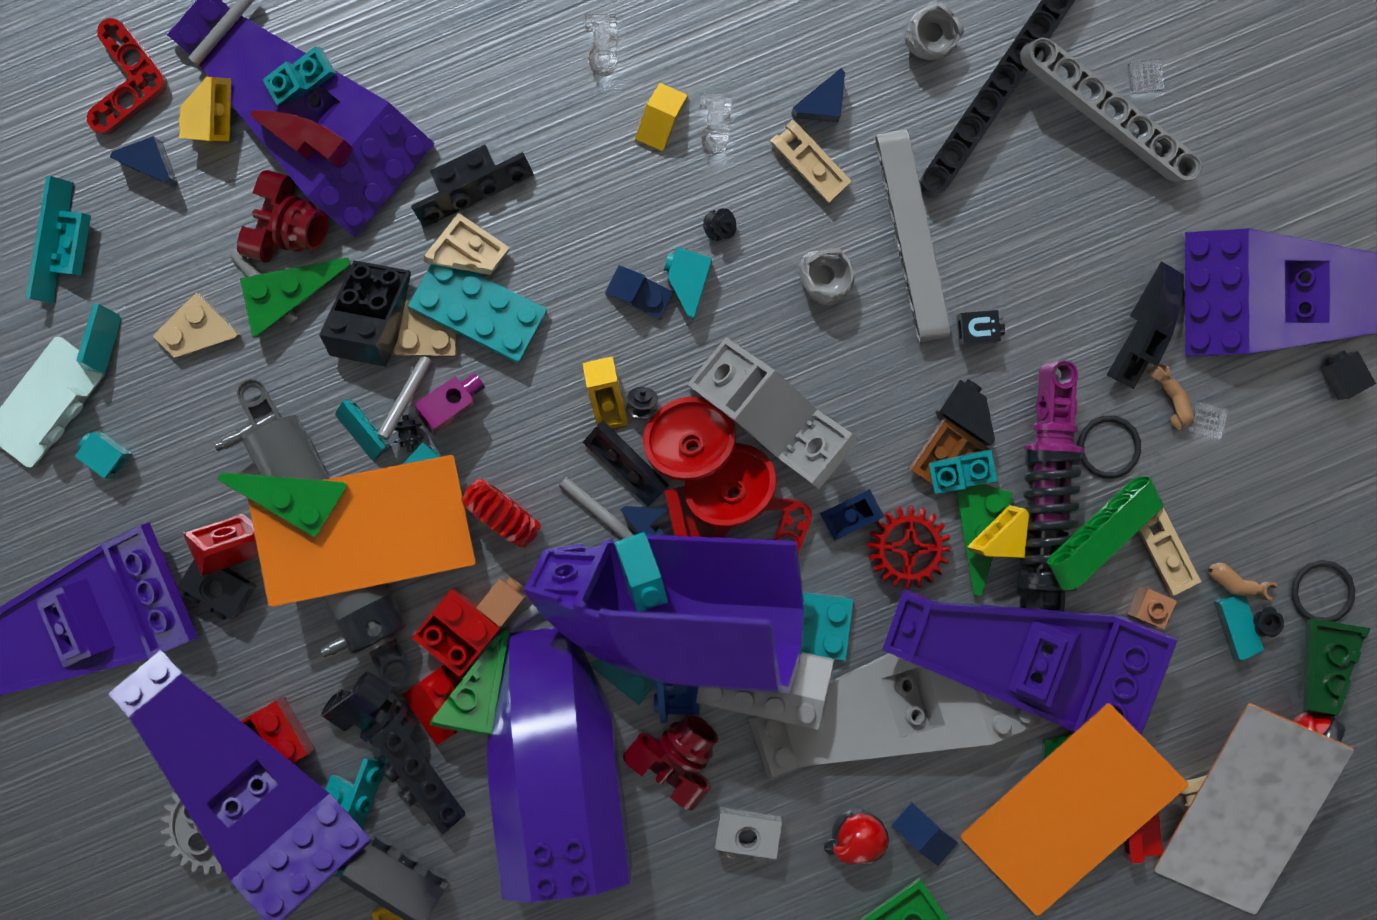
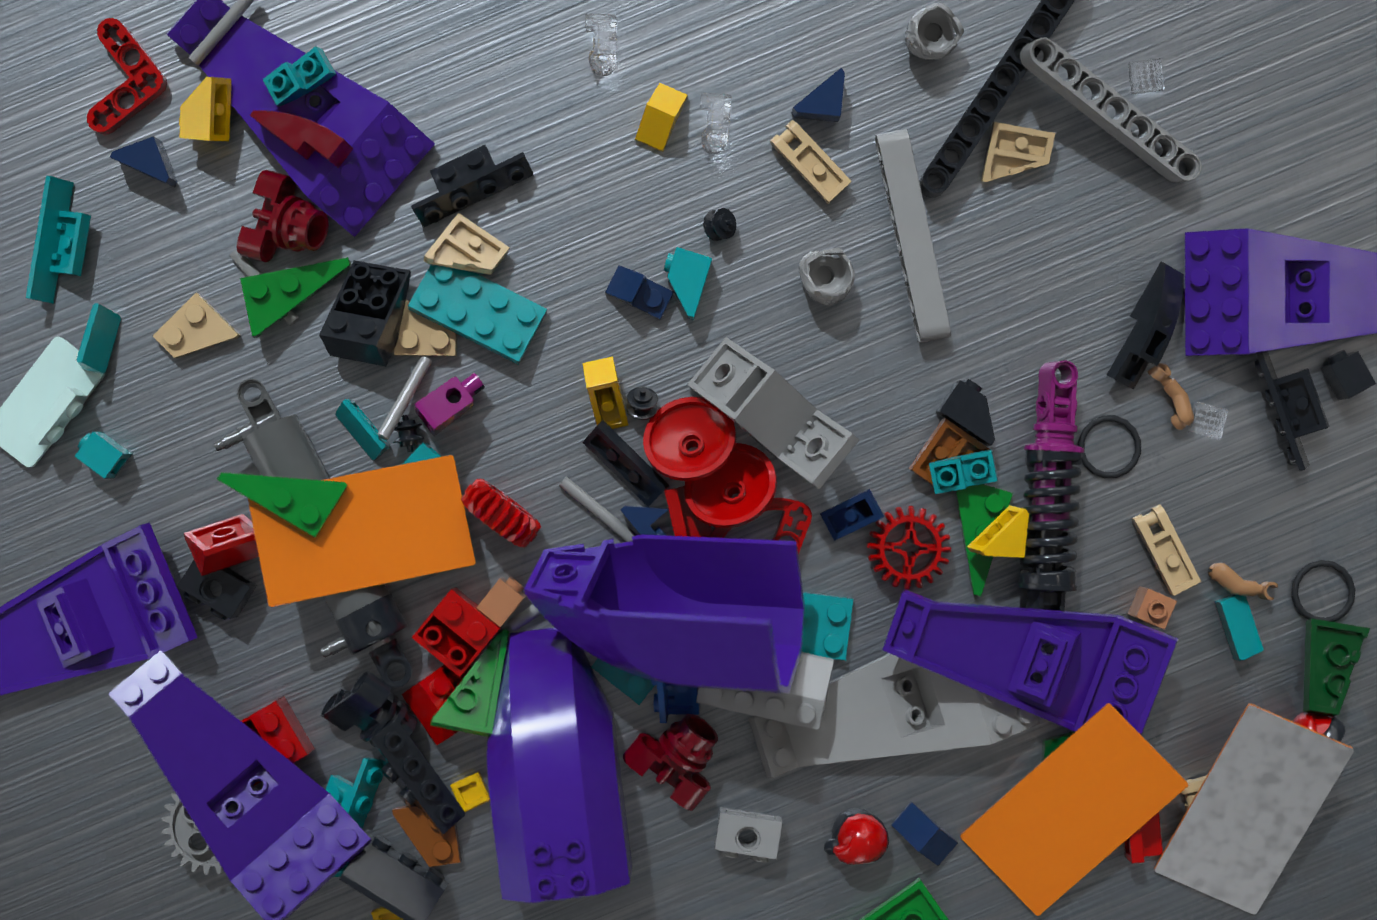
(430, 843): none -> dark orange wing
(471, 791): none -> yellow tile
(640, 572): teal slope -> none
(980, 327): black brick -> none
(1015, 150): none -> tan wing
(1105, 533): green beam -> none
(1274, 628): black plate -> none
(1296, 405): none -> black bracket

